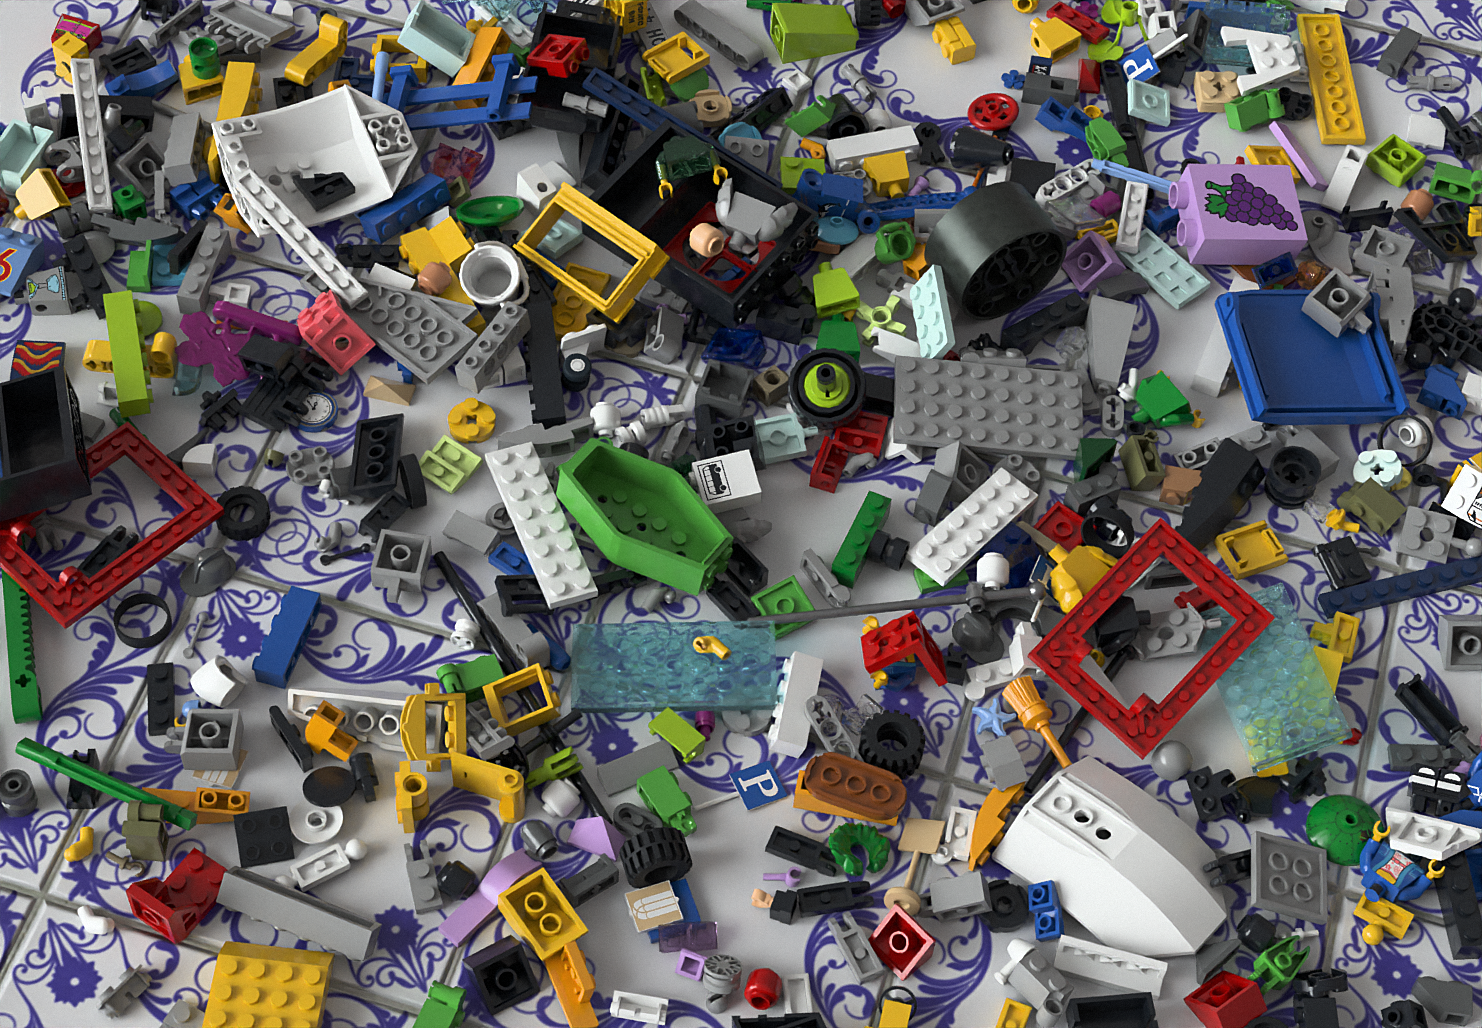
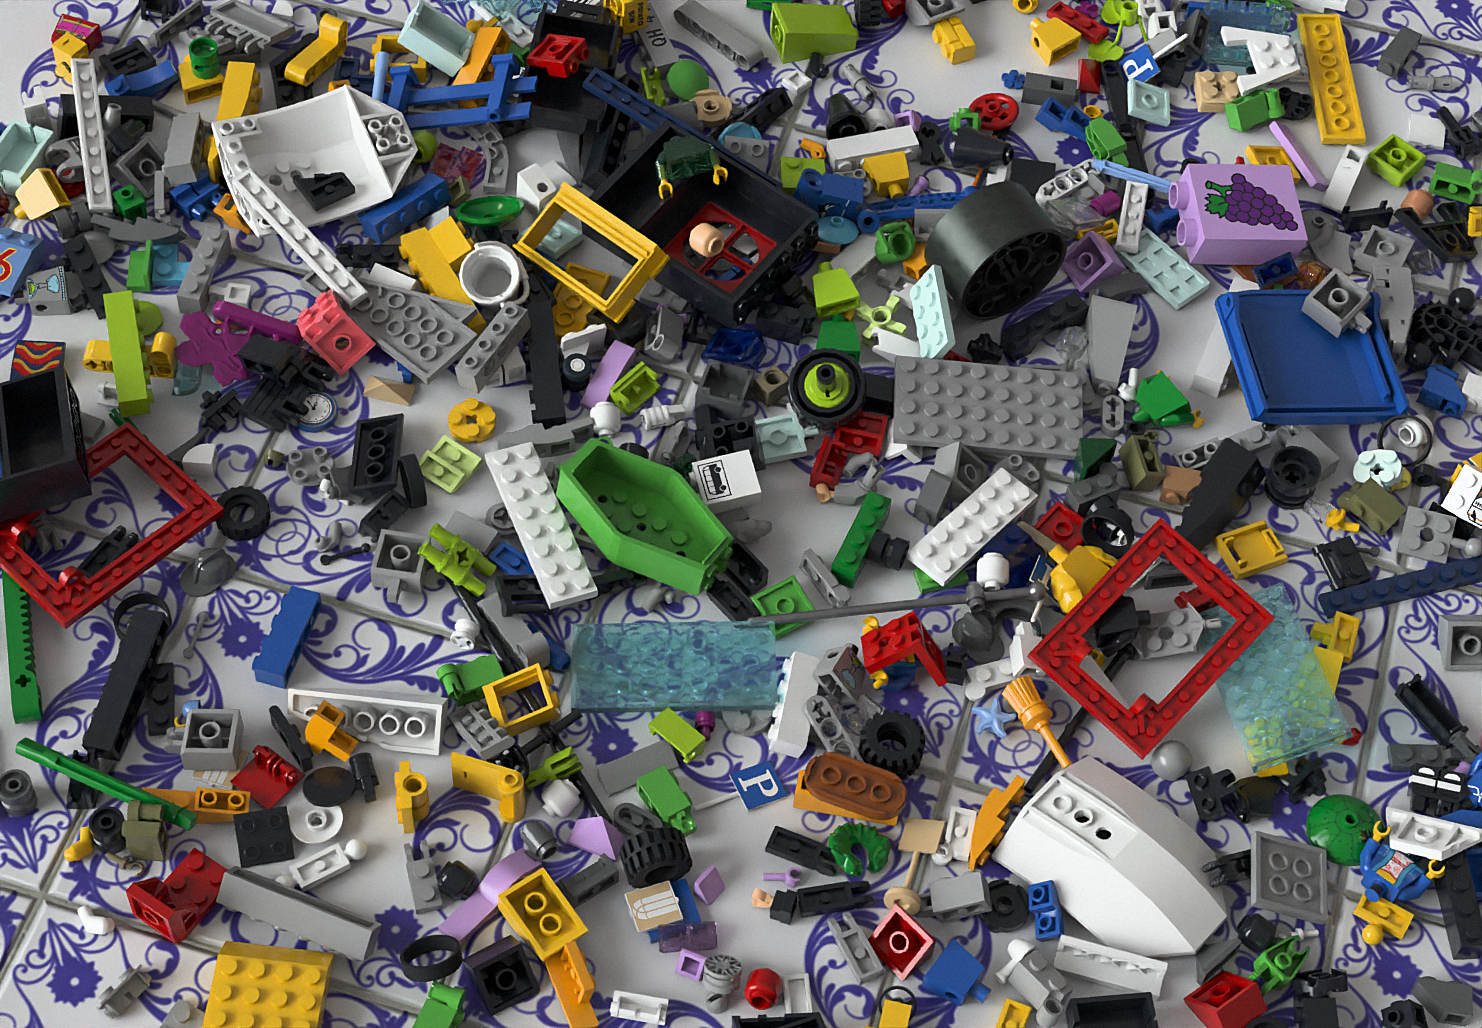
(107, 829): none -> black wheel
(127, 683): none -> black brick
(185, 249): black plate -> none
(218, 682): white piece -> none
(267, 777): none -> red hinge
(279, 64): none -> black hinge
(414, 726): yellow animal -> none
(426, 145): none -> lime head
(434, 278): nougat head -> none
(435, 971): none -> black tyre
(457, 559): none -> lime pin
(489, 140): none -> light grey plate
(585, 104): light grey pin -> none
(610, 370): none -> lavender slope
(633, 433): white wheel -> none
(634, 389): none -> lime hinge
(672, 62): yellow container -> none
(709, 885): none -> lavender slope
(711, 644): yellow arm -> none
(750, 218): light grey torso -> none
(811, 117): bright green hinge -> none
(815, 67): none -> black arm
(841, 673): none -> light grey torso
(852, 493): none -> light grey arm
(908, 118): none -> lavender slope
(956, 976): none -> blue torso
(967, 114): none -> bright green brick
(1003, 762): light grey brick -> none
(1010, 357): light grey hinge -> none
(1040, 65): tile -> none

